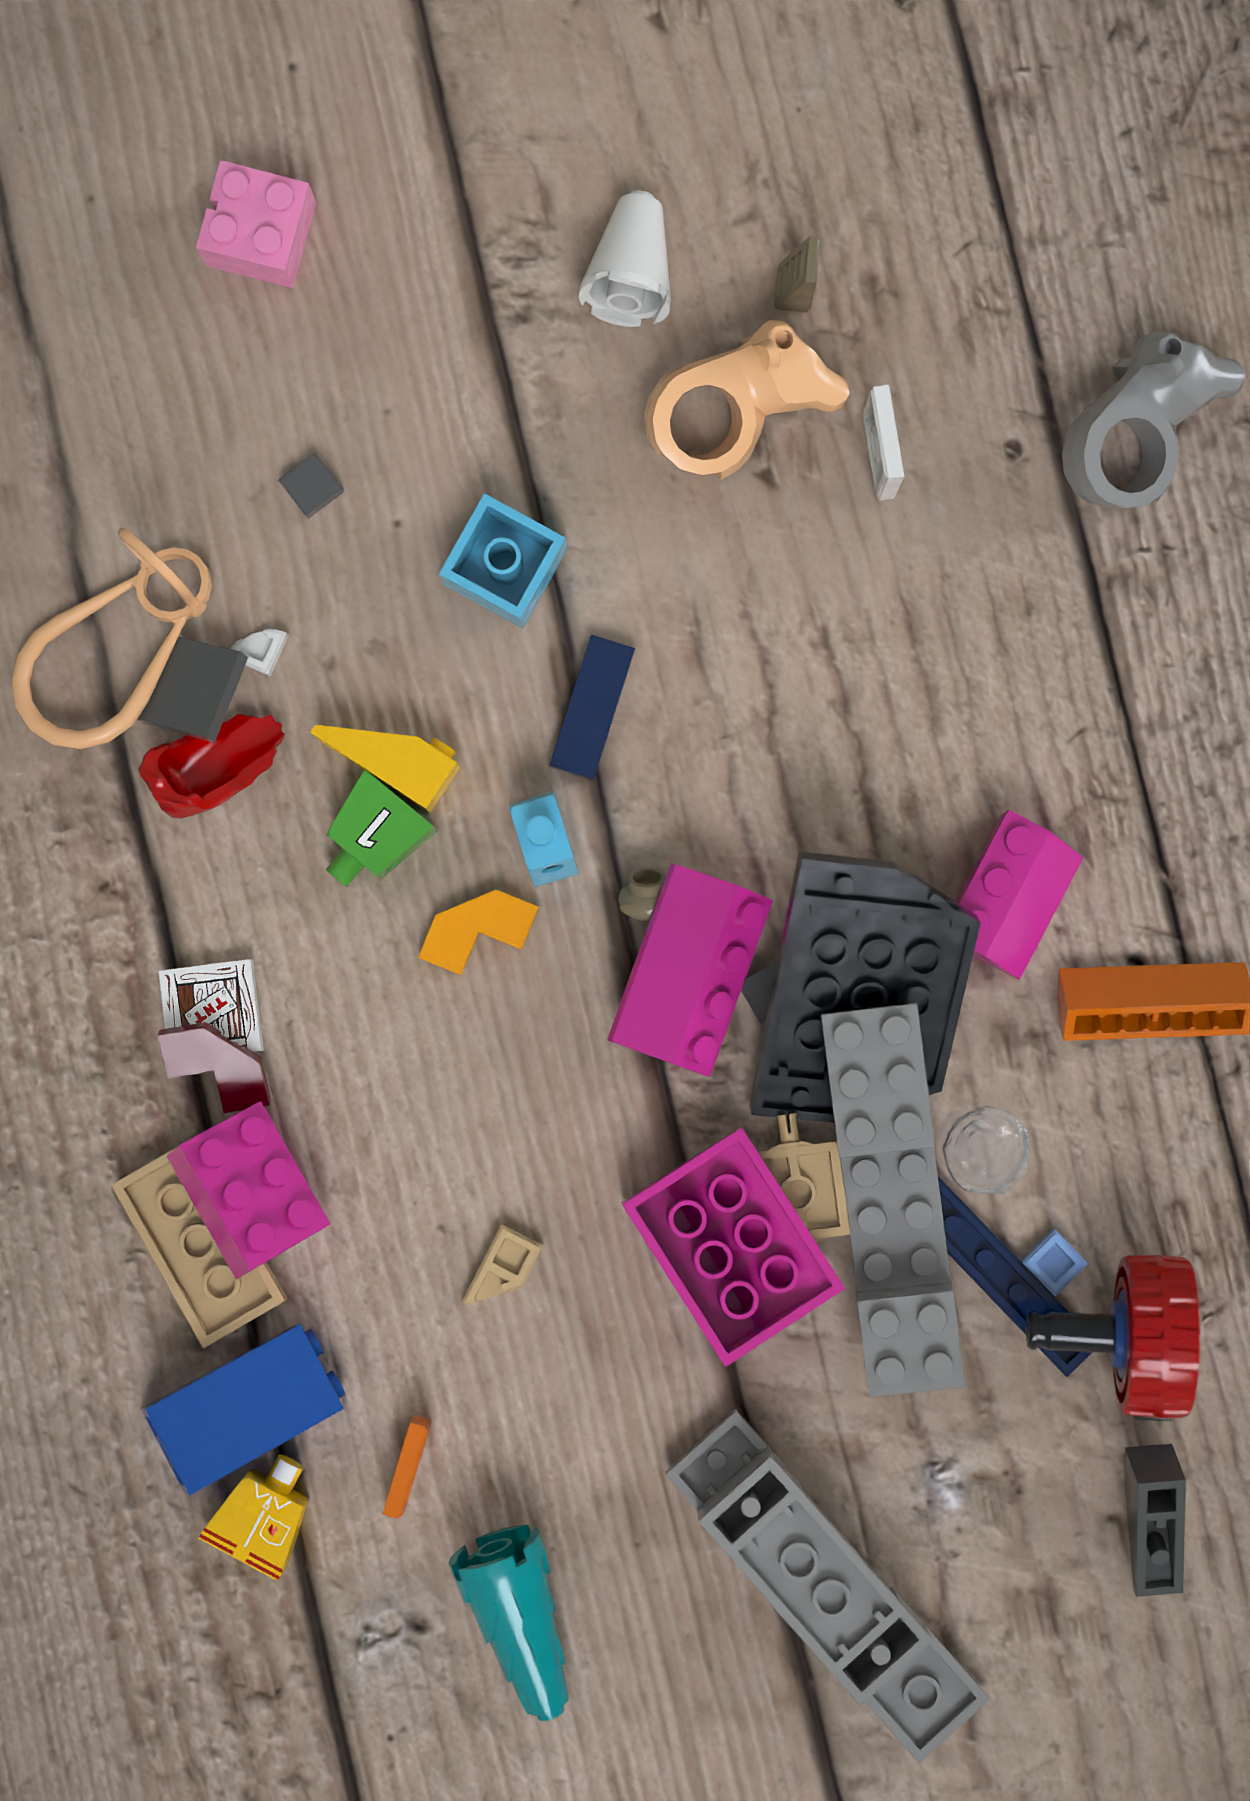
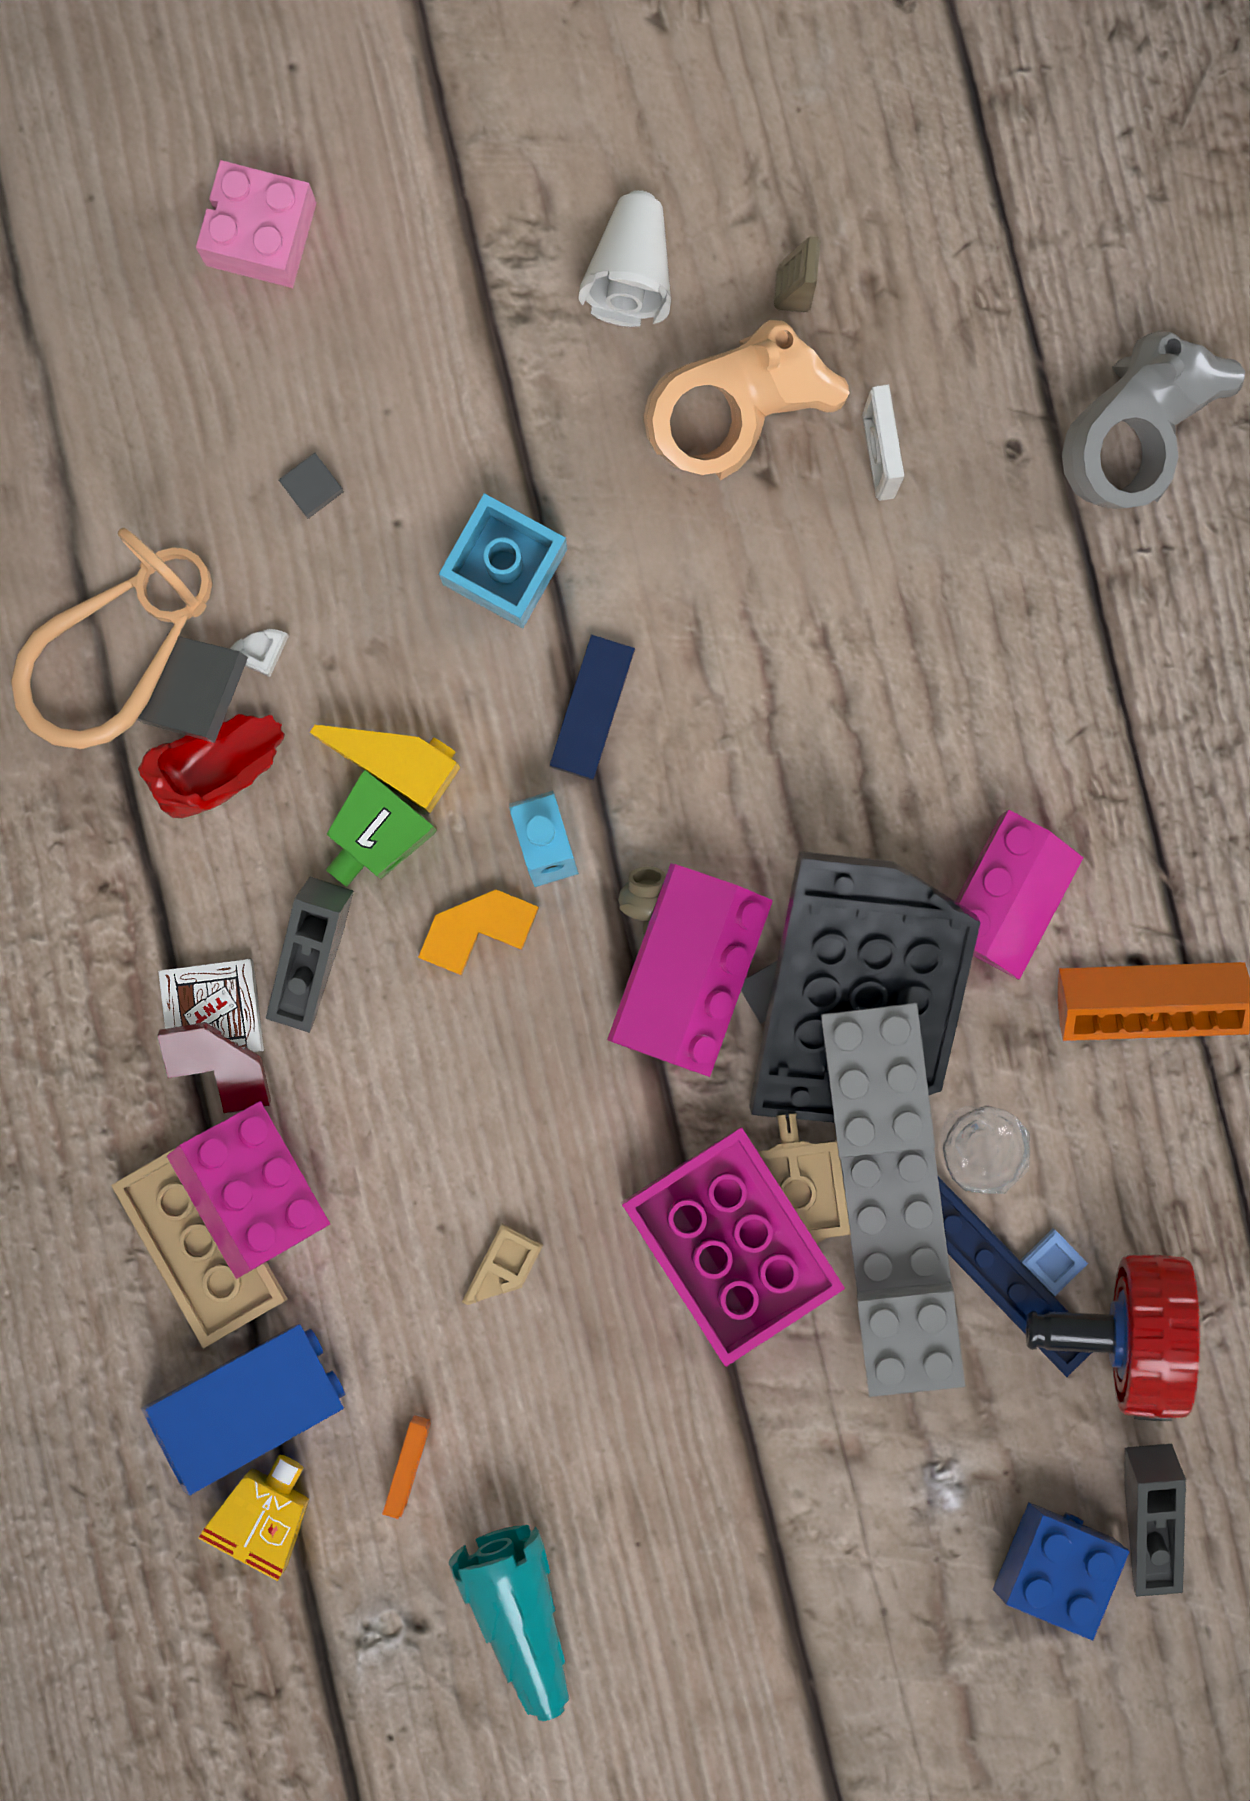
(308, 953): none -> dark grey slope
(825, 1587): light grey bracket -> none
(1060, 1571): none -> blue brick

